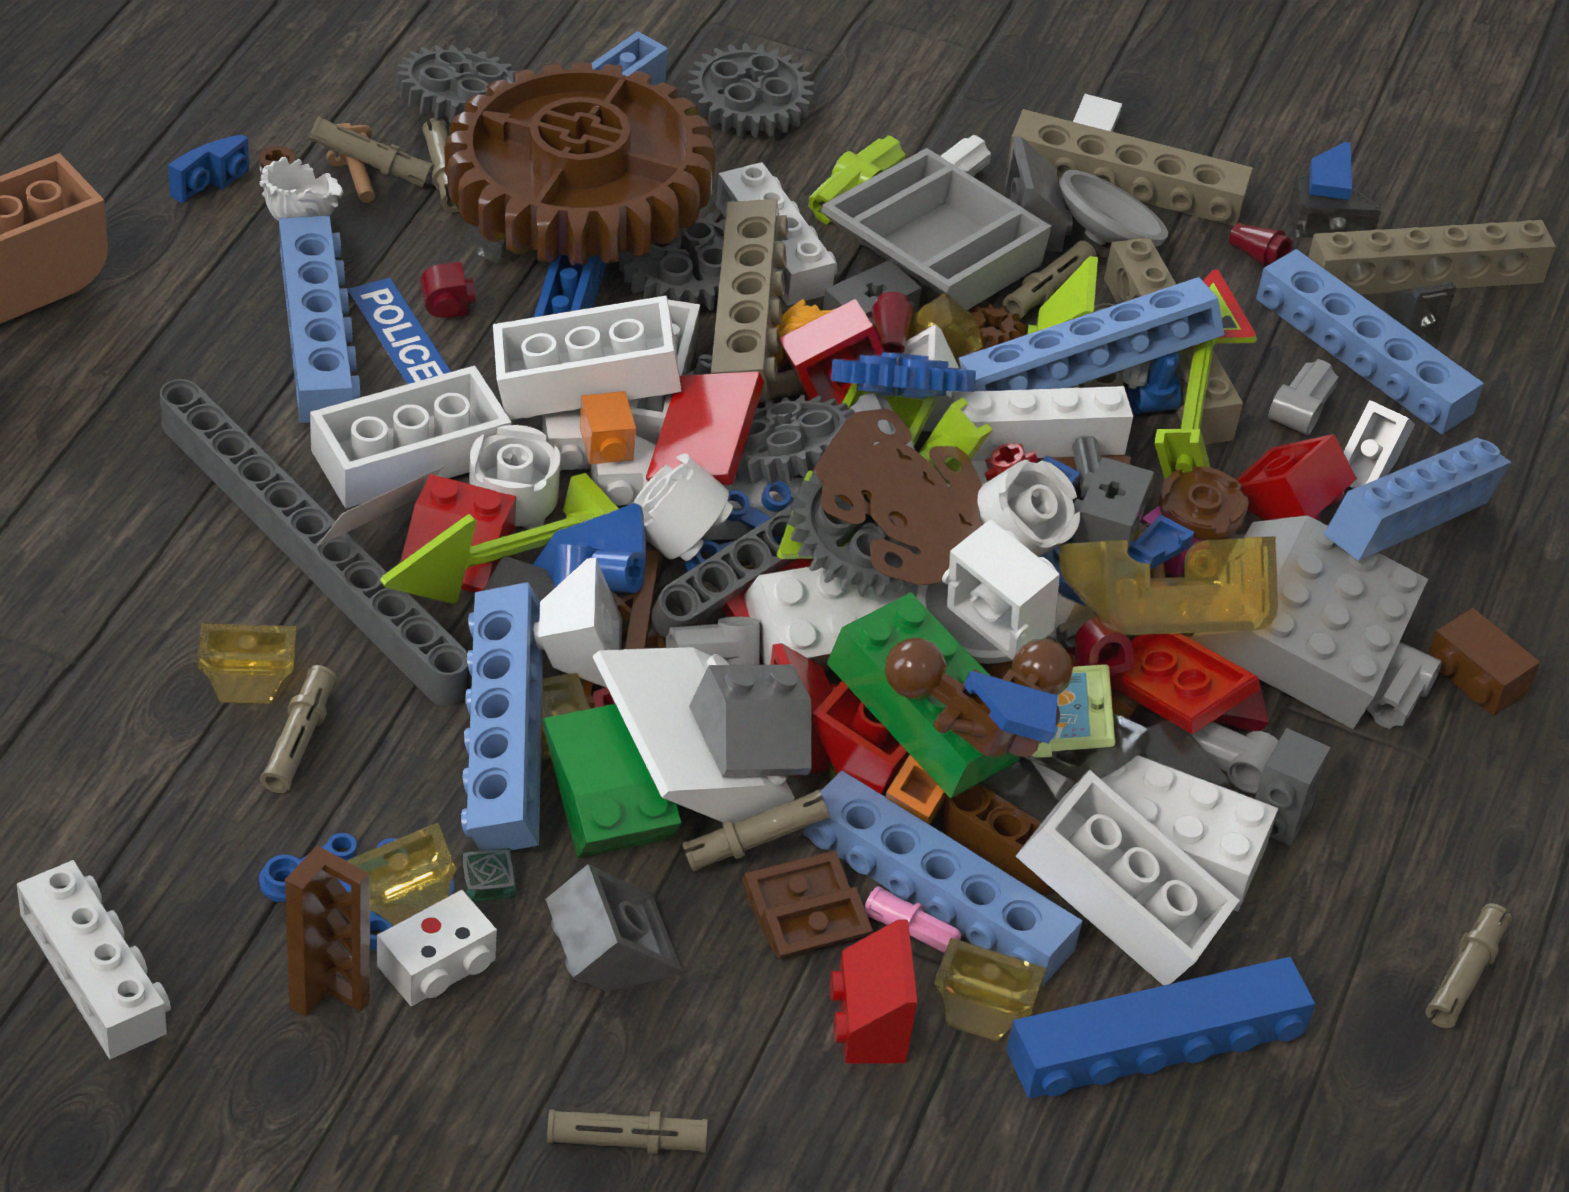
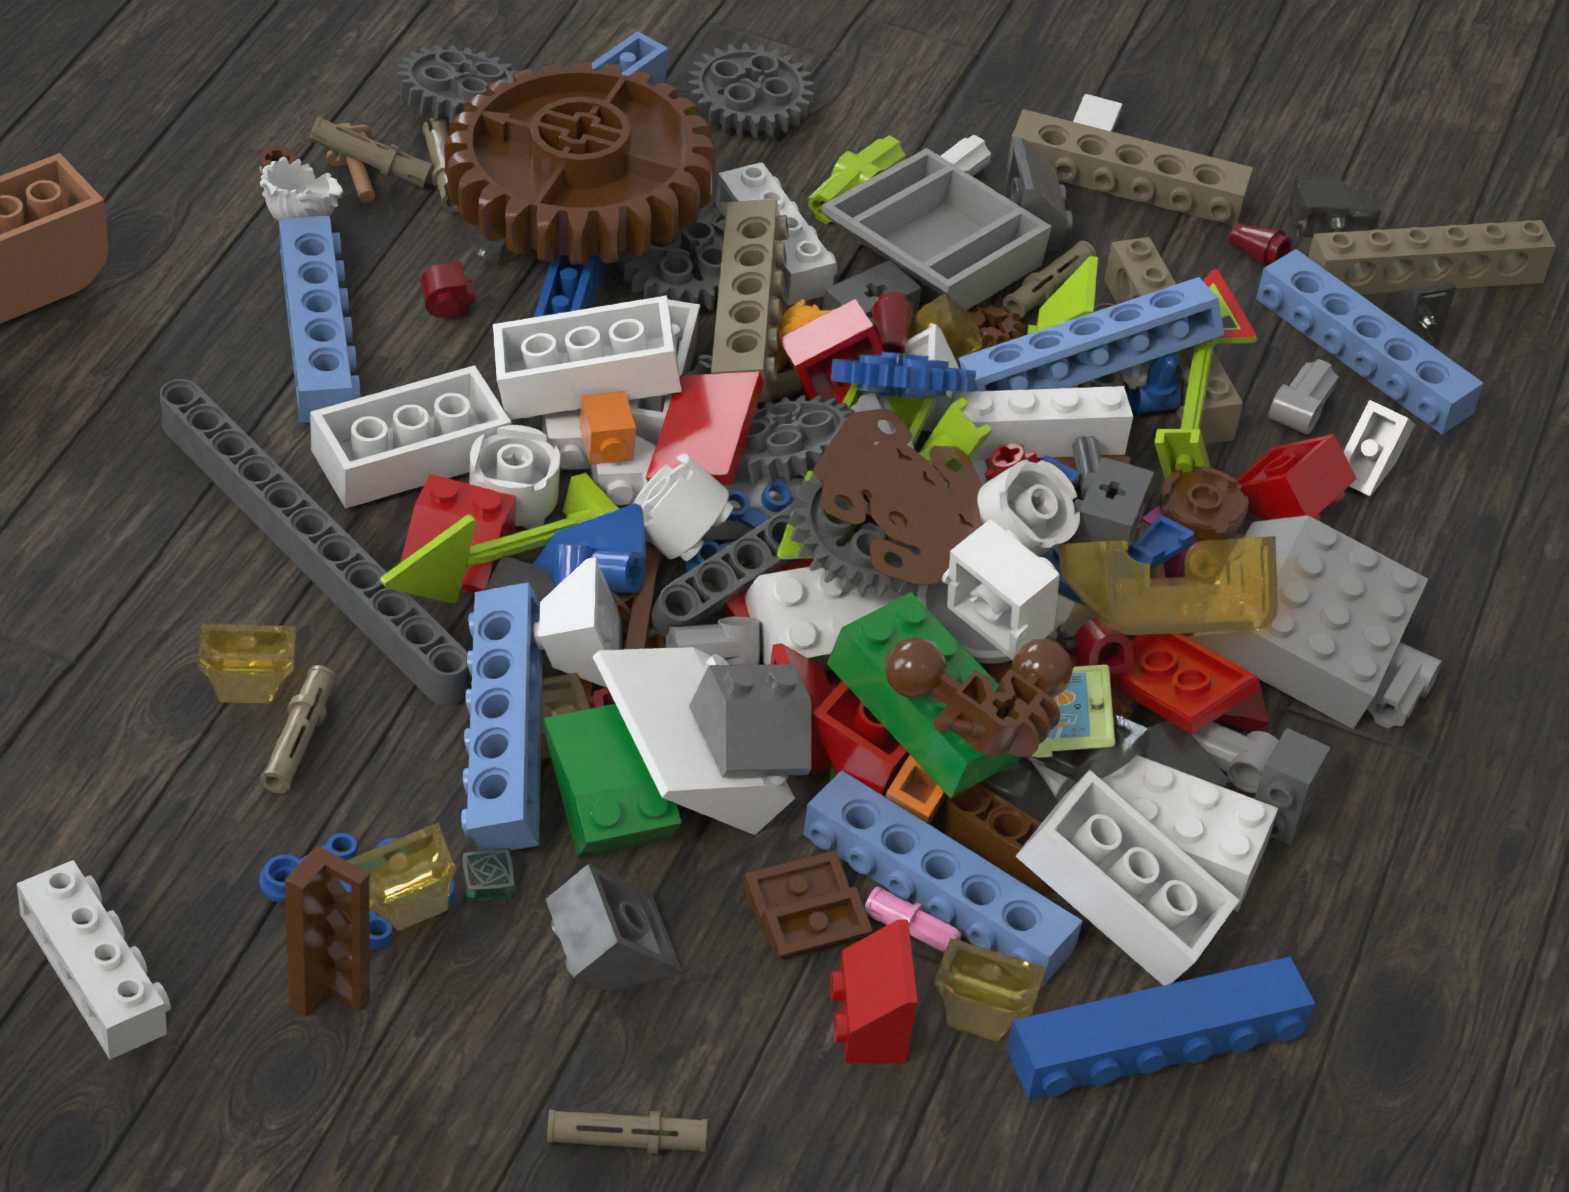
(212, 163): blue slope -> none
(377, 507): white sticker -> none
(399, 330): blue sticker -> none
(436, 948): white brick -> none
(756, 830): dark tan pin -> none
(1016, 707): blue tile -> none
(1108, 210): light grey dish -> none
(1332, 173): blue tile -> none
(1417, 498): medium blue brick -> none
(1474, 954): dark tan pin -> none
(1484, 661): reddish brown brick -> none

